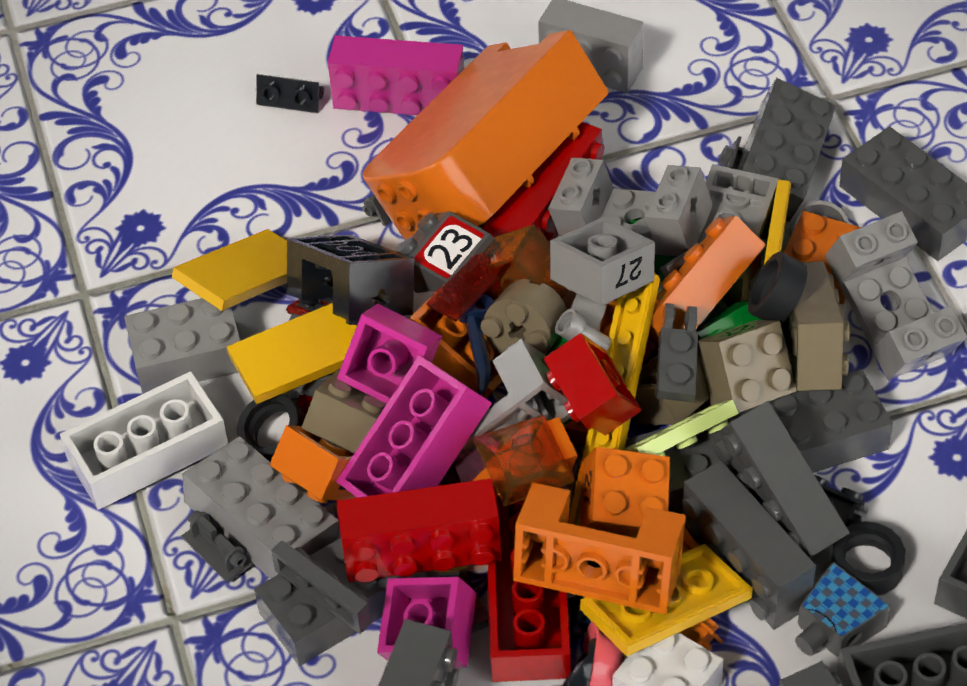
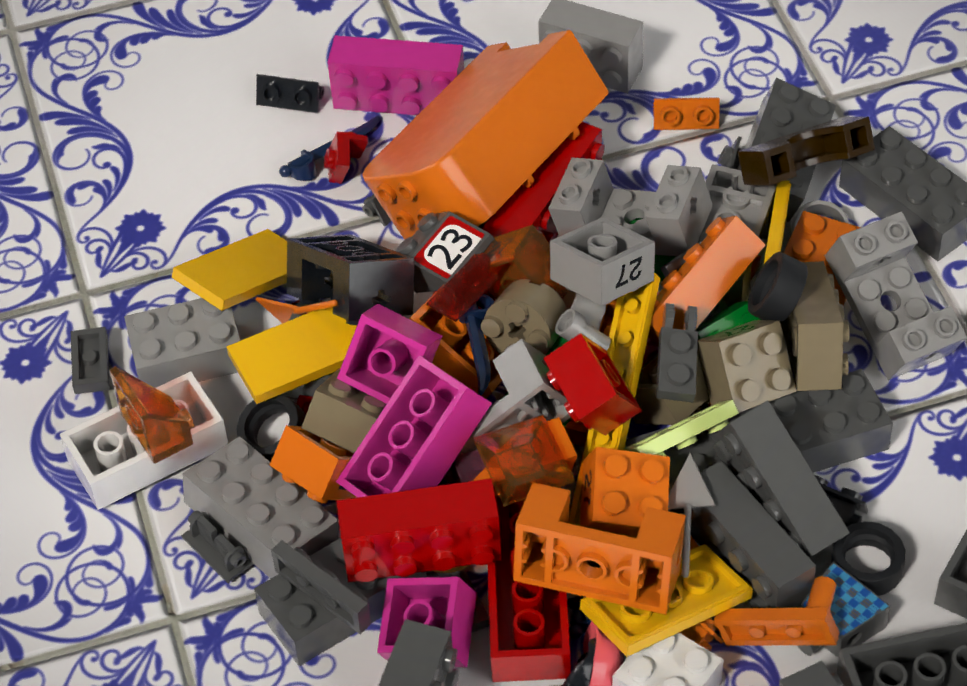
(90, 360): none -> dark grey plate
(152, 416): none -> clear orange slope
(283, 311): none -> orange piece
(305, 168): none -> dark blue sword
(343, 147): none -> red bracket
(686, 113): none -> orange hinge
(688, 493): none -> light grey piece
(783, 156): none -> dark brown arch
(783, 625): none -> orange piece

